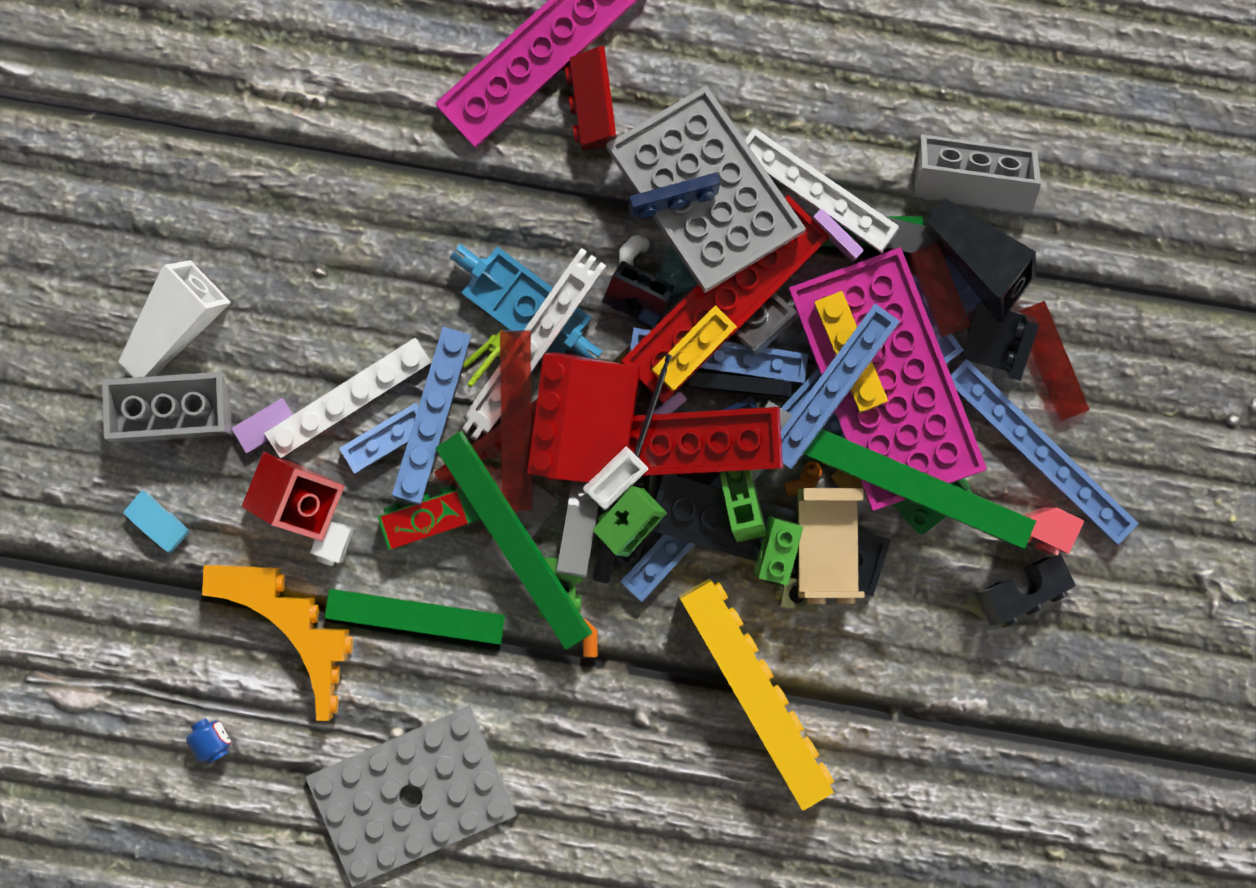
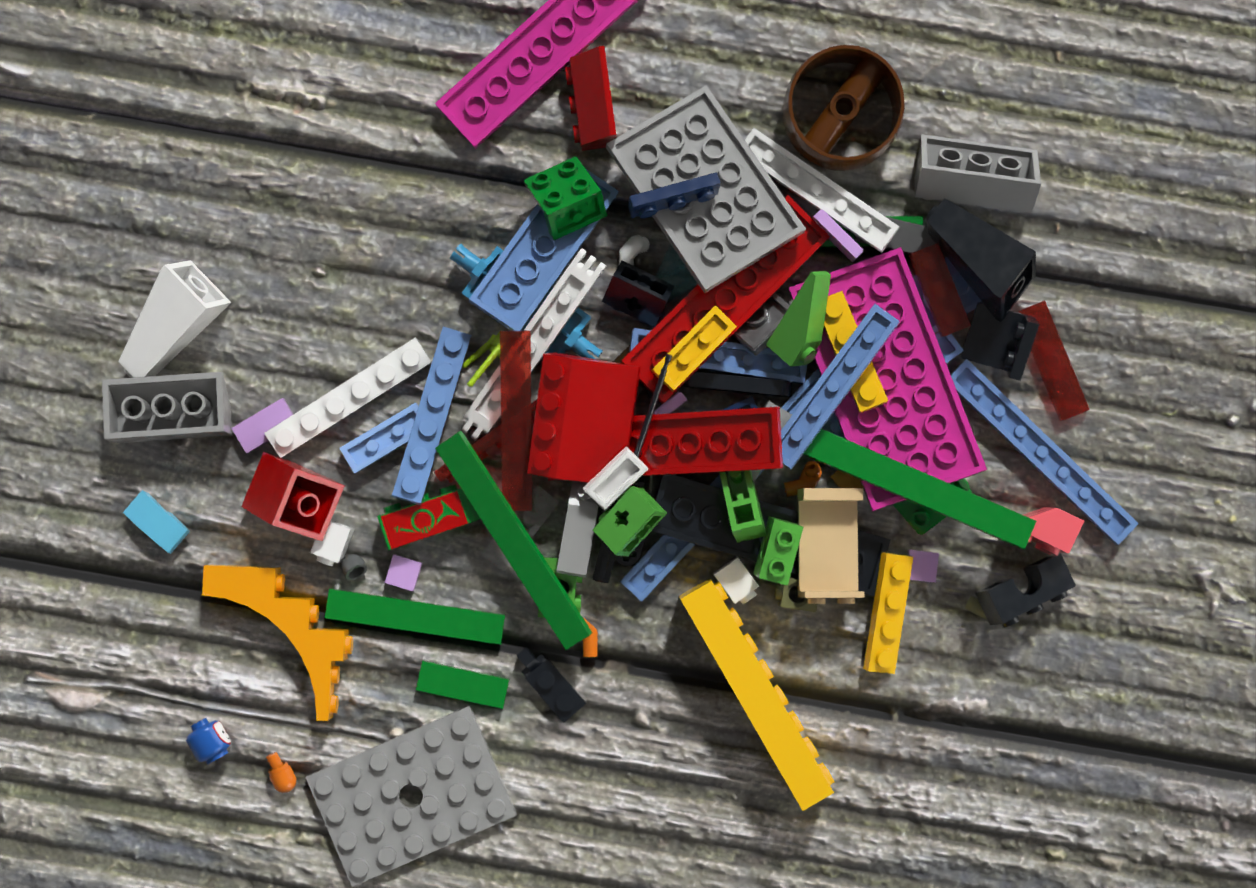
(280, 774): none -> orange cylinder
(353, 567): none -> dark grey hinge
(403, 572): none -> lavender tile
(462, 684): none -> green tile
(530, 267): none -> medium blue plate
(551, 685): none -> black hinge
(567, 197): none -> green bracket
(736, 581): none -> white brick
(803, 323): none -> bright green slope
(855, 92): none -> reddish brown cylinder
(888, 613): none -> yellow plate
(924, 565): none -> lavender tile

